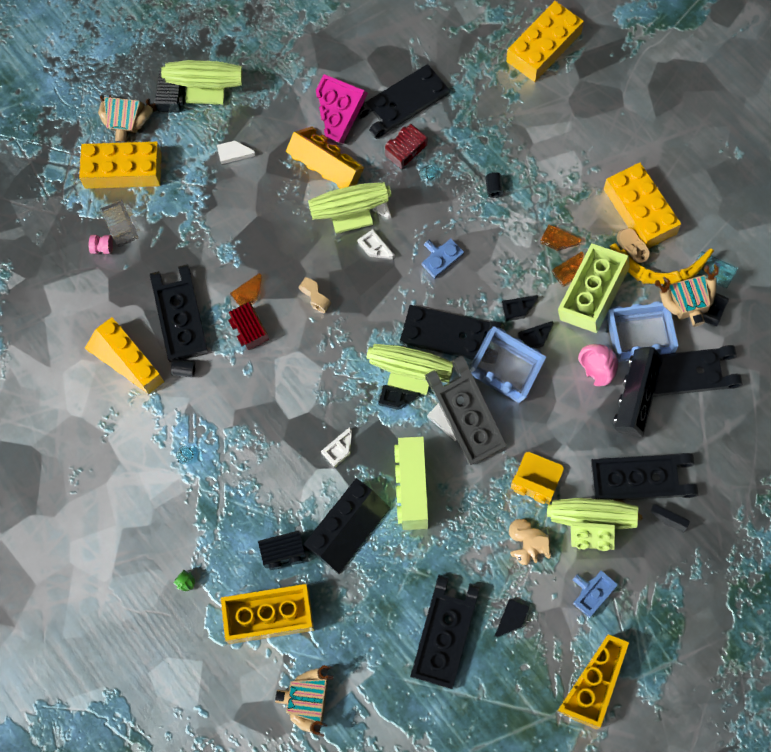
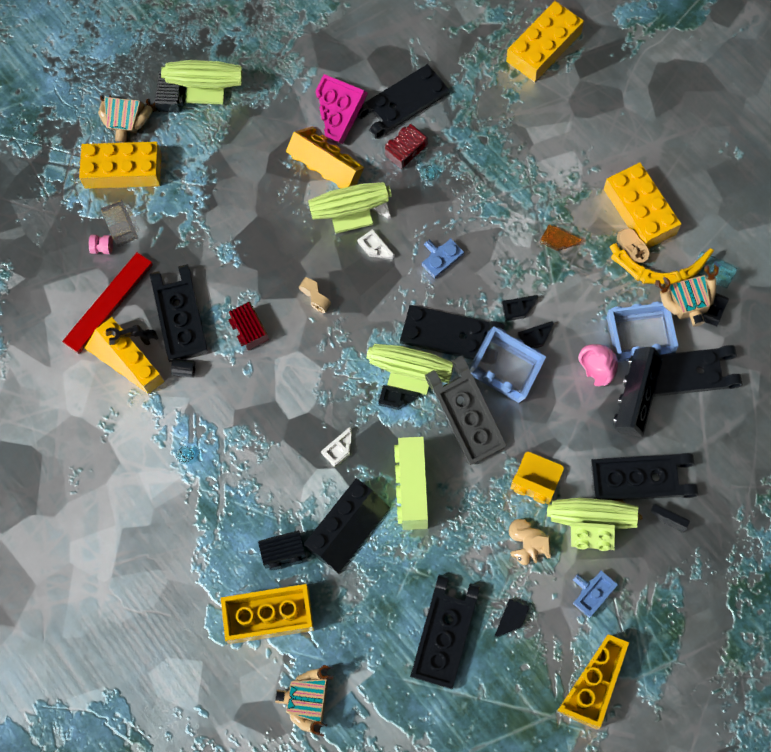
(107, 302): none -> red tile
(134, 331): none -> black piece
(185, 581): bright green plate -> none
(233, 151): white tile -> none
(248, 291): clear orange tile -> none
(438, 417): white tile -> none
(494, 185): black piece -> none
(566, 271): clear orange tile -> none
(594, 288): yellowish green brick -> none

